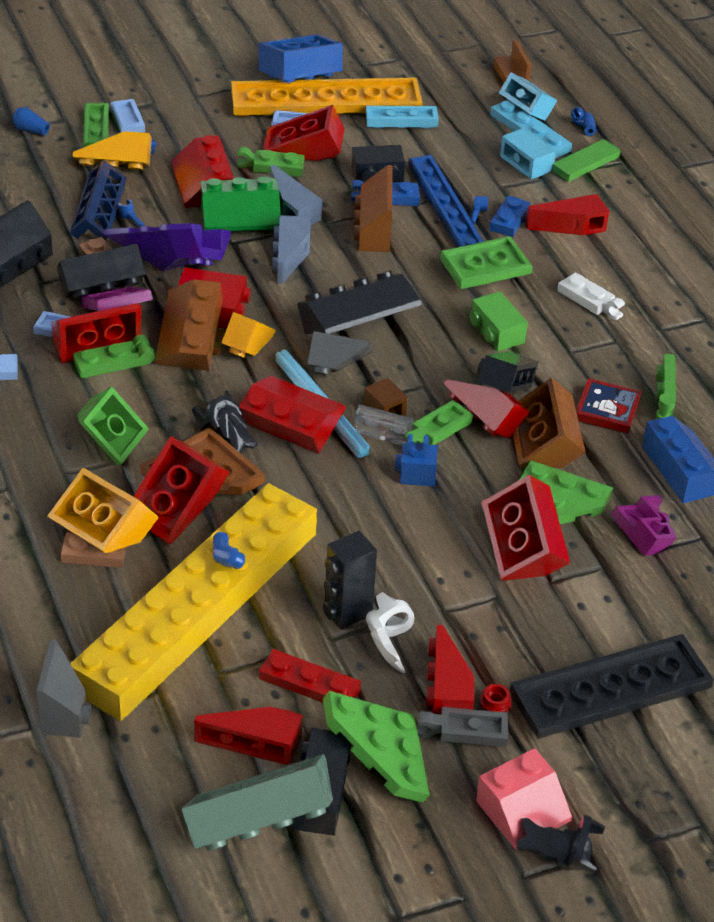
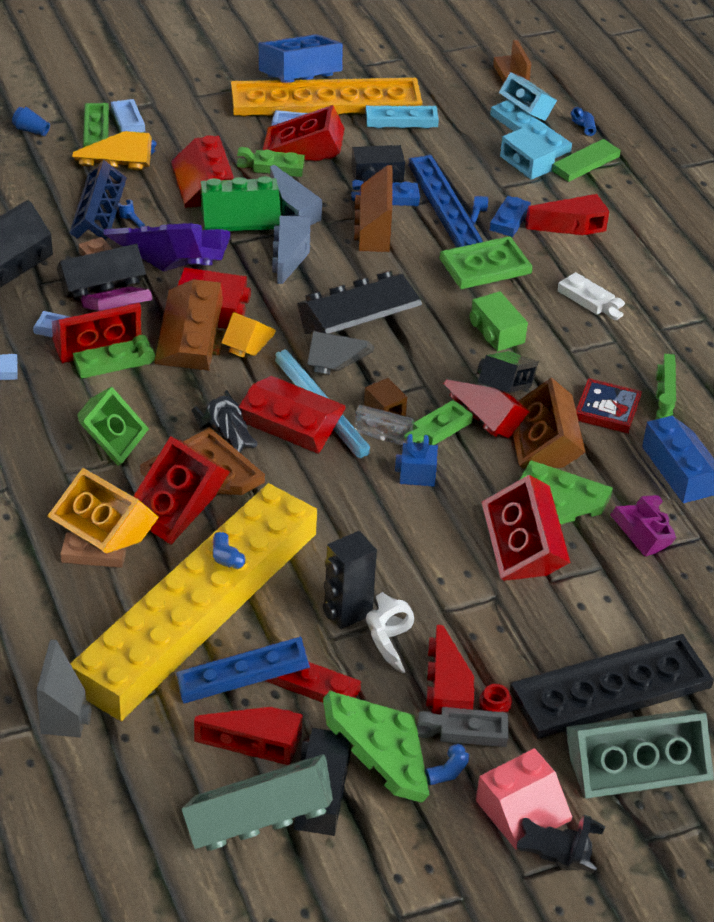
(242, 670): none -> blue tile
(451, 769): none -> blue arm
(641, 753): none -> sand green slope

